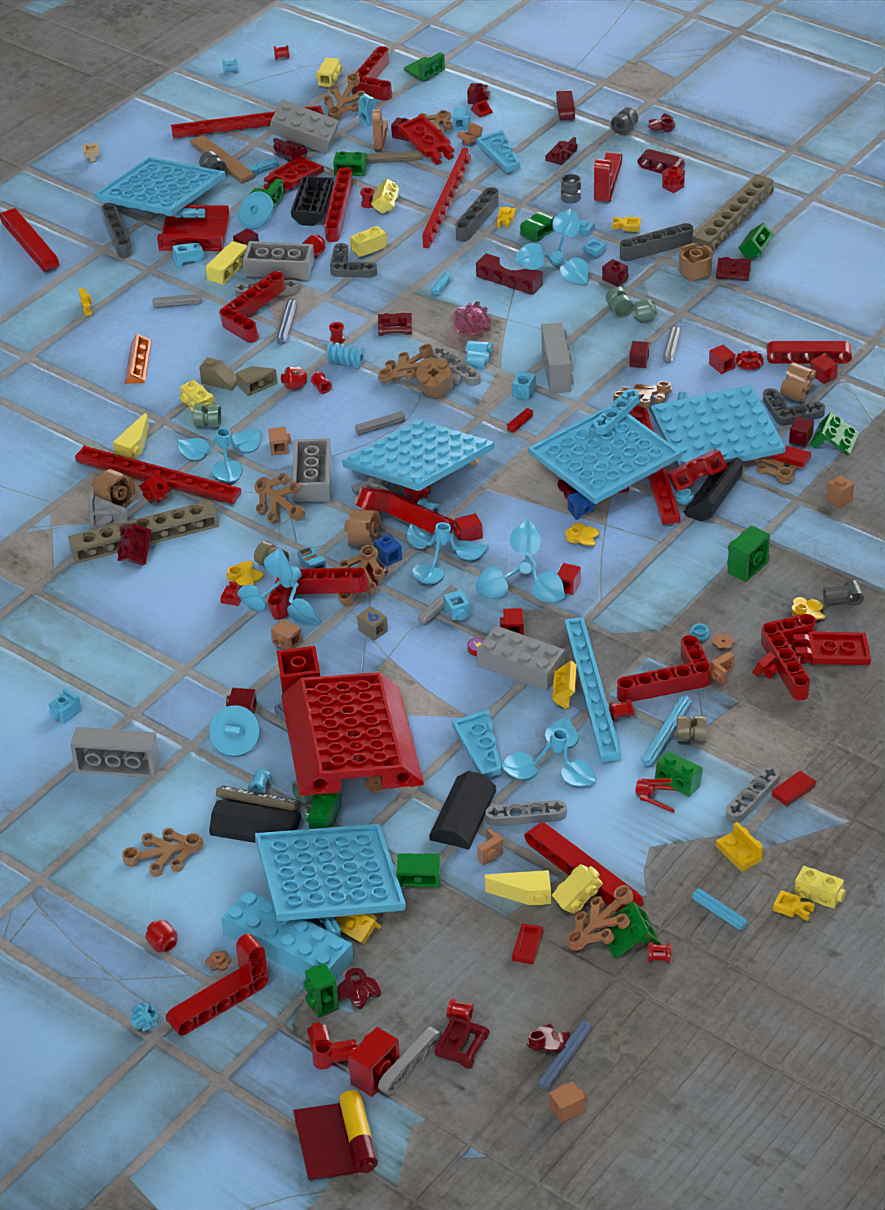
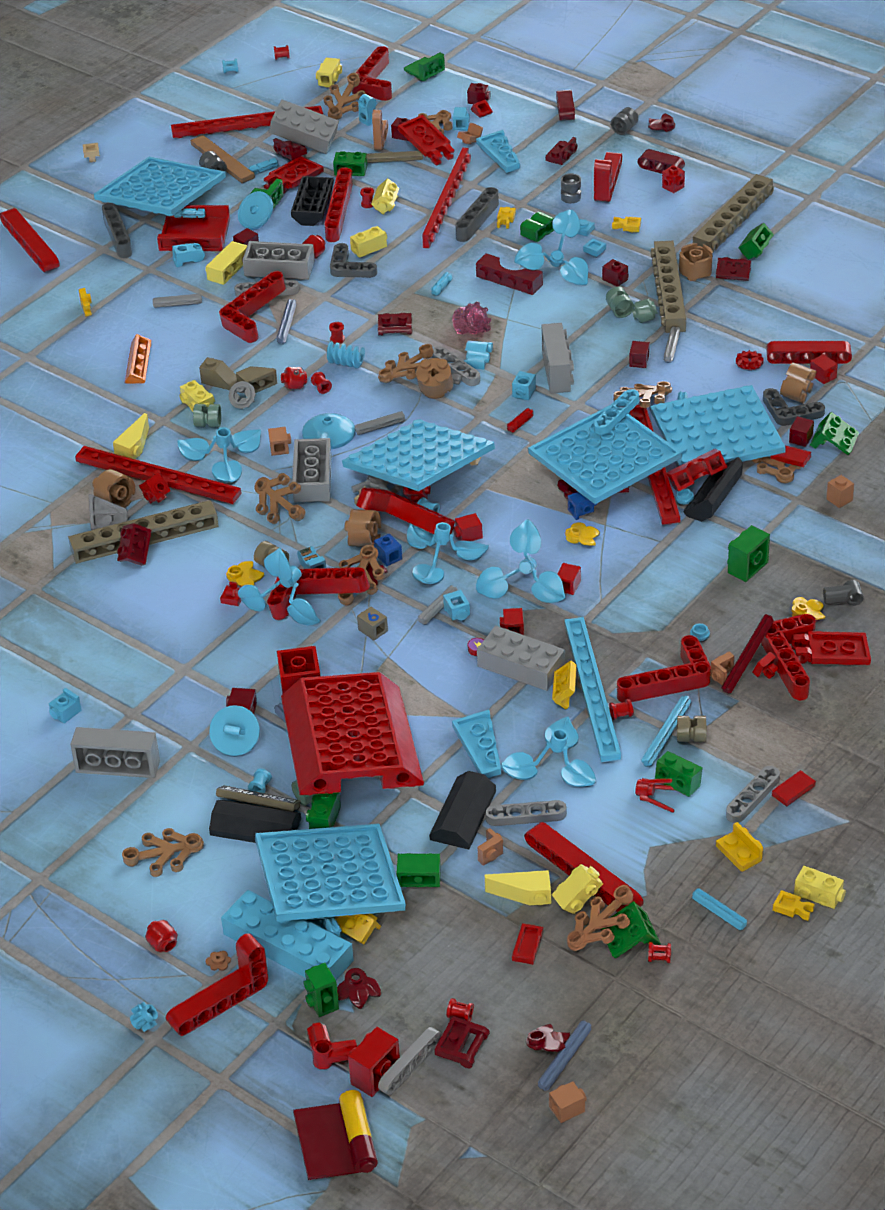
(241, 387): none -> light grey gear
(286, 635): nougat brick -> none
(332, 426): none -> medium azure dish
(374, 784): nougat plant -> none
(656, 242): dark grey beam -> none
(668, 286): none -> dark tan brick
(722, 359): red brick -> none
(723, 641): nougat plant -> none
(747, 654): none -> dark red axle

